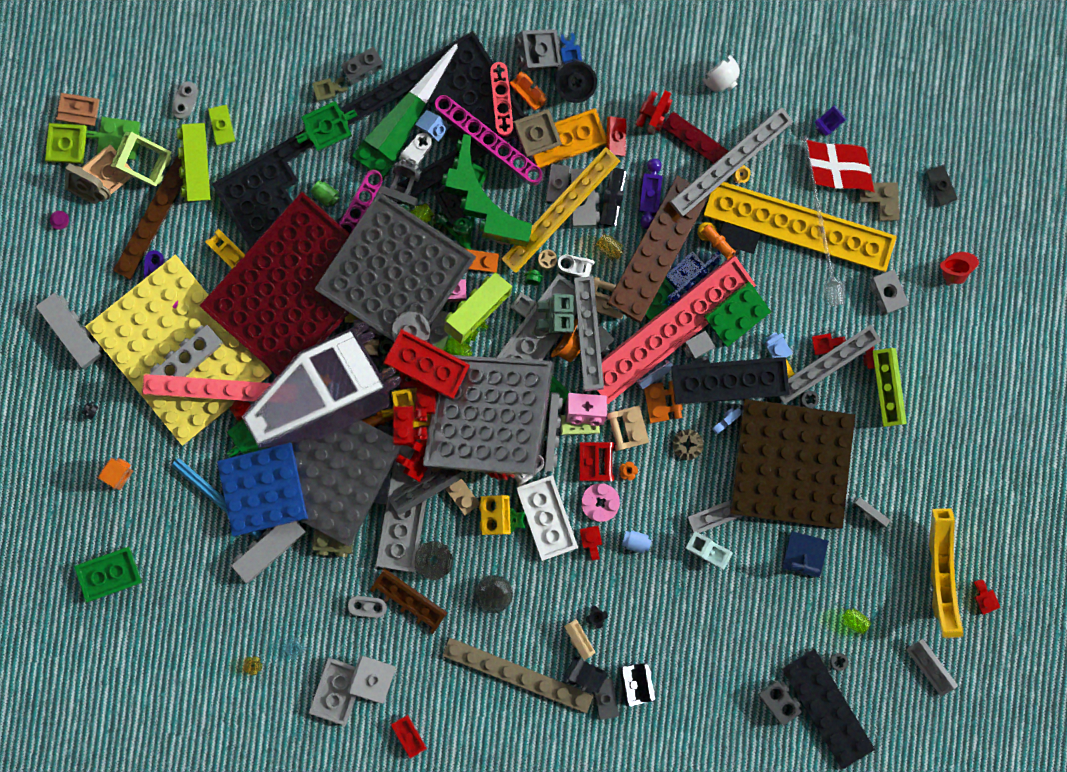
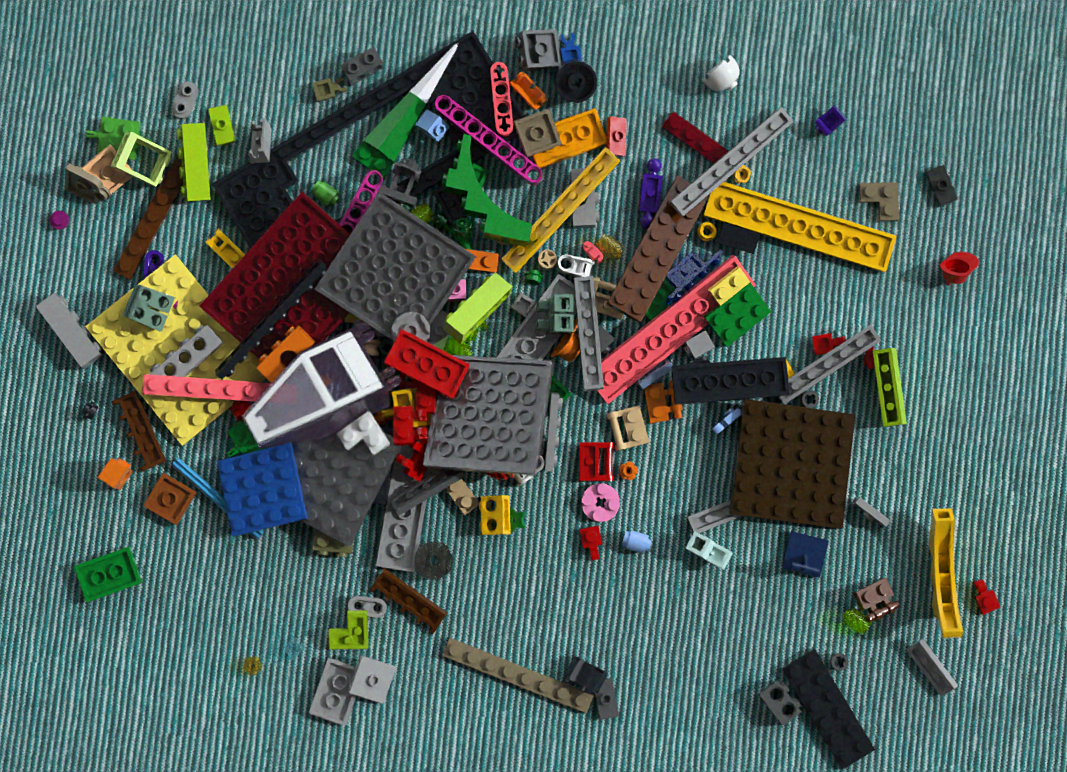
(65, 143): lime plate -> none
(78, 109): nougat plate -> none
(139, 304): none -> sand green hips
(141, 430): none -> reddish brown hinge
(170, 499): none -> dark orange plate
(260, 142): none -> light grey hinge
(267, 550): light grey brick -> none
(276, 314): none -> black plate
(296, 341): none -> orange arch
(326, 126): green plate -> none
(352, 637): none -> lime plate
(364, 429): none -> white plate
(409, 736): red plate -> none
(415, 151): white piece -> none
(493, 594): clear smoke cylinder -> none
(547, 517): white plate -> none
(557, 182): light grey plate -> none
(578, 404): bright pink brick -> none
(579, 639): tan plate -> none
(581, 429): yellowish green plate -> none
(593, 252): none -> coral piece
(597, 622): black plate -> none
(613, 197): black piece -> none
(637, 684): black bracket -> none
(654, 112): red plate -> none
(682, 437): dark tan gear -> none
(718, 242): orange pin -> none
(729, 285): none -> light yellow plate
(777, 346): light blue bracket -> none
(837, 168): flag -> none
(873, 594): none -> reddish brown plate
(890, 281): light grey brick -> none

